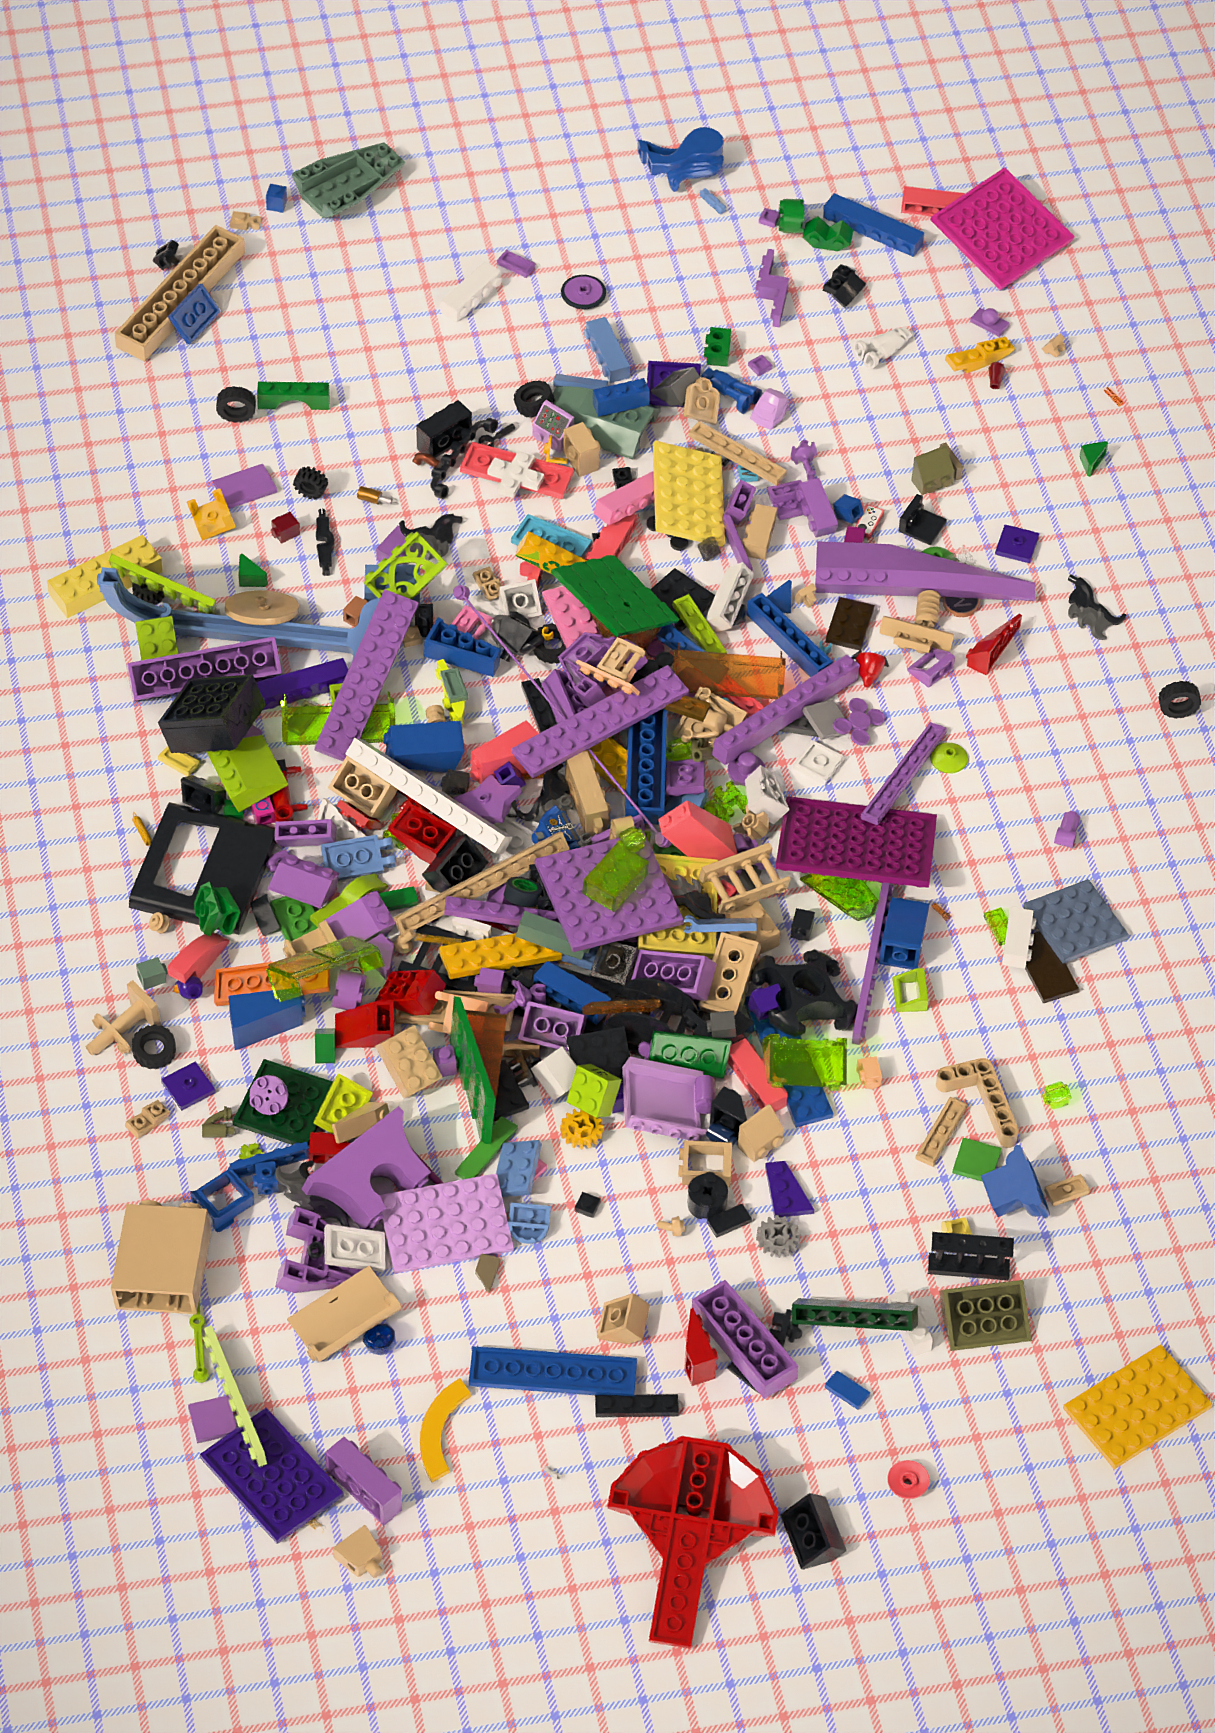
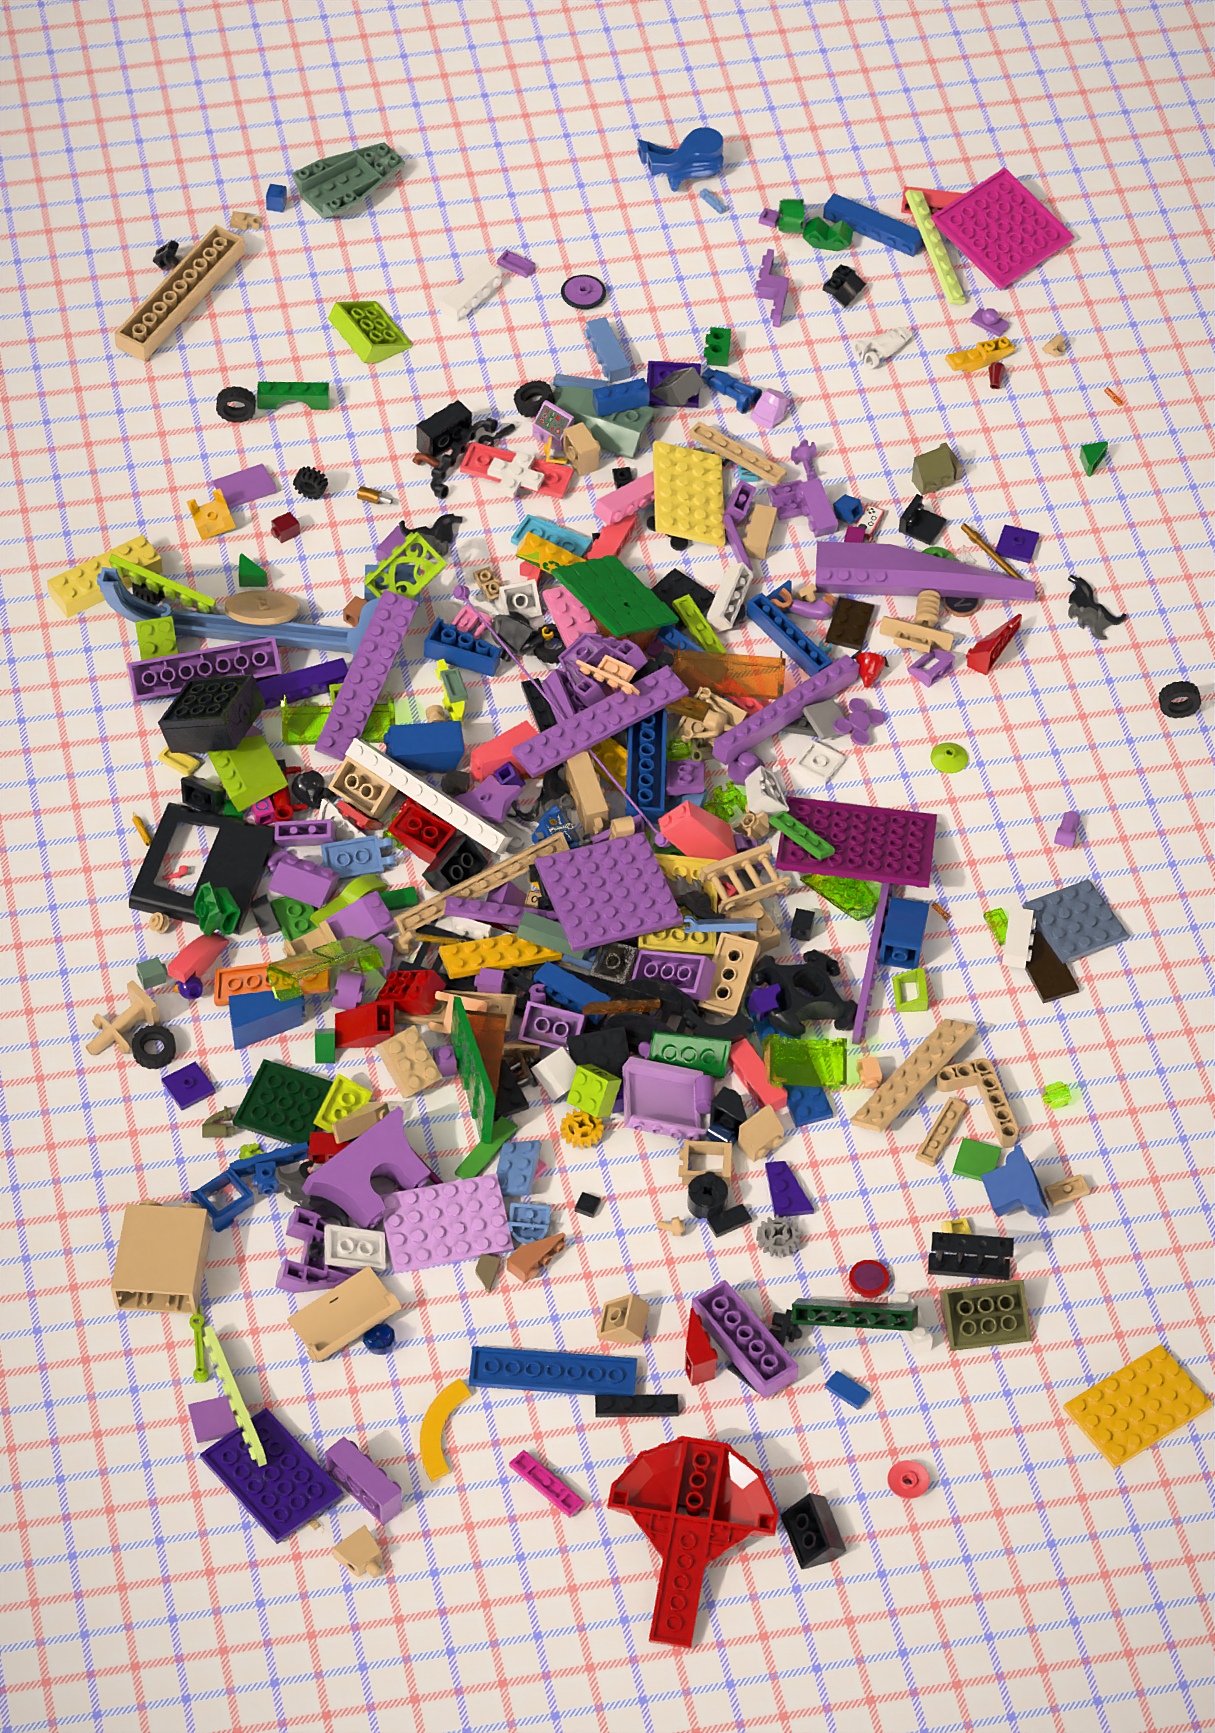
(148, 1119): tan slope -> none
(182, 871): none -> coral hand
(194, 314): blue tile -> none
(277, 1098): medium lavender plate -> none
(311, 789): none -> black piece
(324, 549): black piece -> none
(368, 330): none -> lime slope
(412, 637): tan plate -> none
(424, 618): black hinge -> none
(521, 997): medium lavender piece -> none
(522, 891): black wheel -> none
(533, 1256): none -> nougat slope
(546, 1483): none -> dark pink plate
(615, 877): clear neon green brick -> none
(616, 657): tan plate -> none
(632, 839): clear neon green head -> none
(702, 401): tan plate -> none
(709, 548): clear smoke plate -> none
(722, 1024): dark grey brick -> none
(760, 365): medium lavender tile -> none
(802, 835): none -> bright green tile
(817, 610): none -> medium lavender piece
(869, 1278): none -> tile
(903, 773): medium lavender tile -> none
(913, 1075): none -> tan plate
(935, 247): none -> yellowish green plate
(976, 538): none -> pearl gold bar

